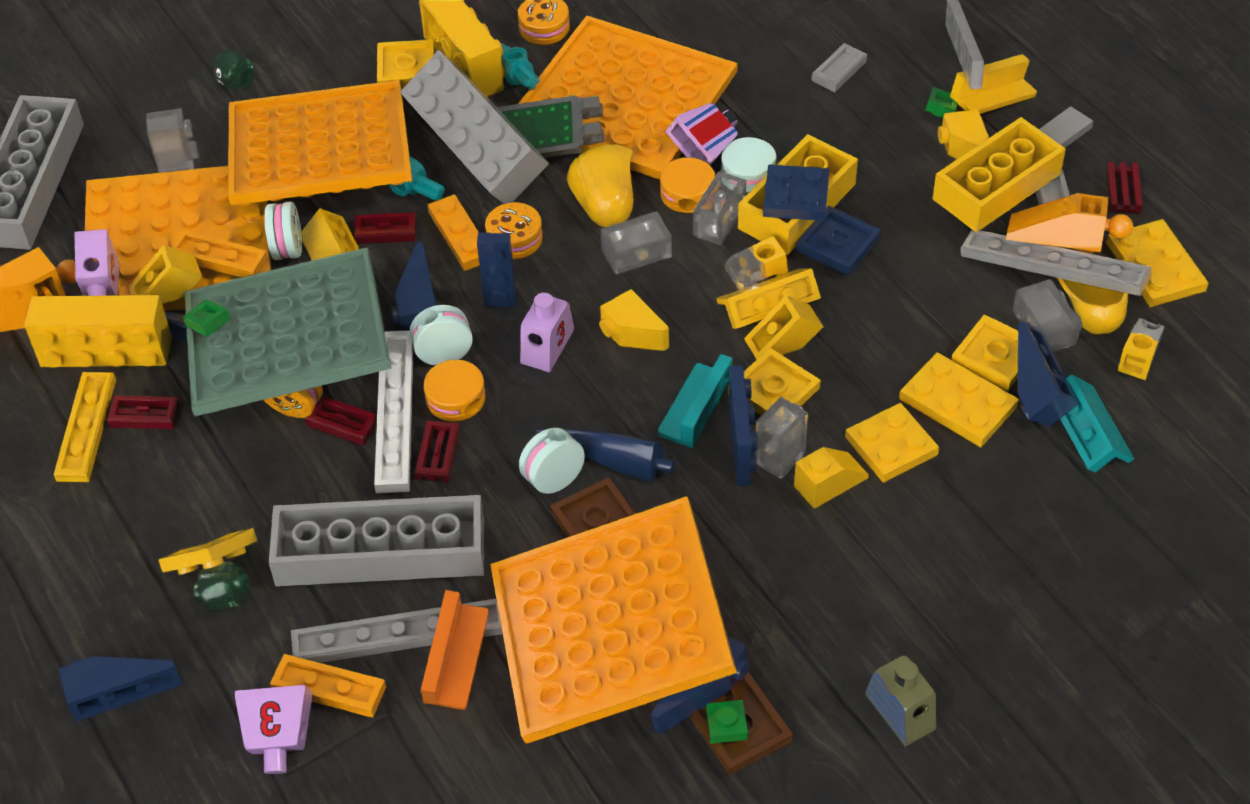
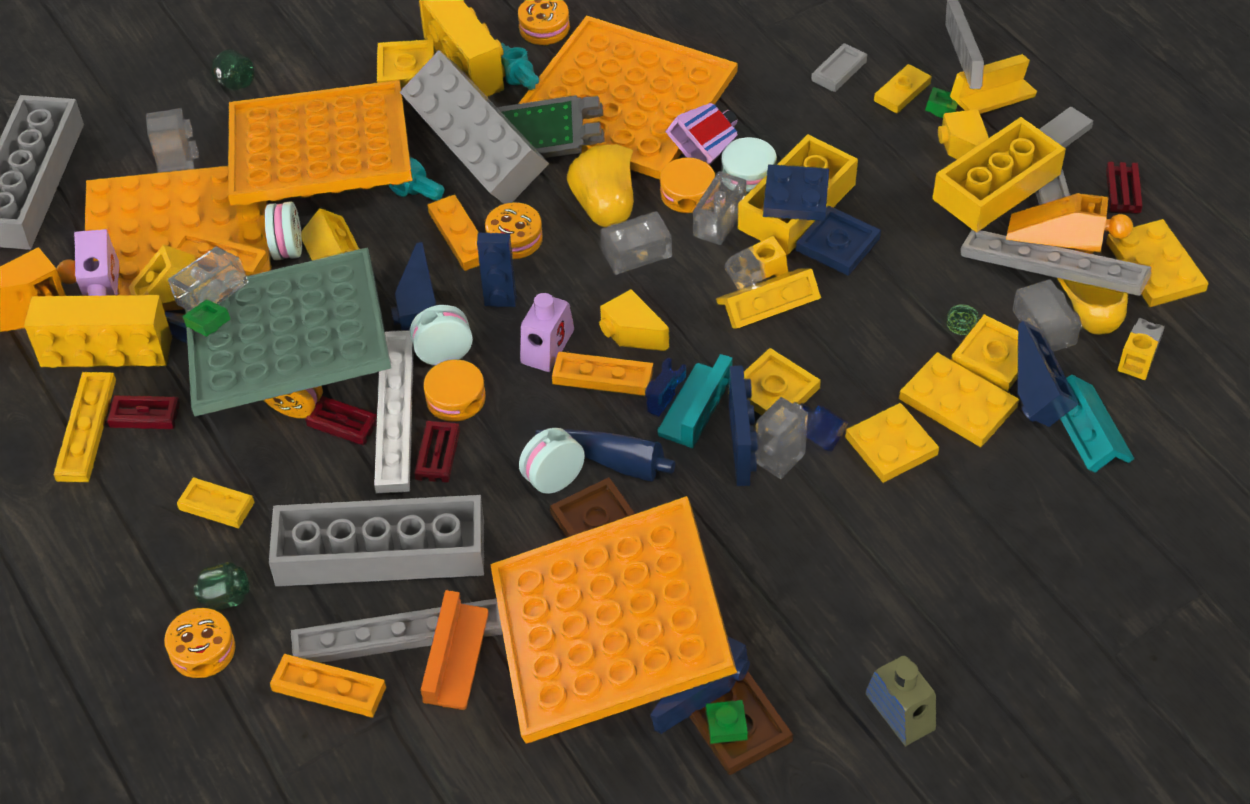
(112, 682): dark blue slope -> none
(200, 643): none -> light orange head
(209, 277): none -> clear brick
(210, 553): yellow plate -> none
(215, 502): none -> yellow plate
(274, 722): lavender torso -> none
(385, 228): dark red tile -> none
(602, 373): none -> light orange plate
(662, 390): none -> clear blue plate
(784, 328): yellow slope -> none
(824, 426): none -> clear blue plate
(827, 475): yellow slope -> none
(902, 88): none -> yellow plate
(962, 319): none -> clear green tile

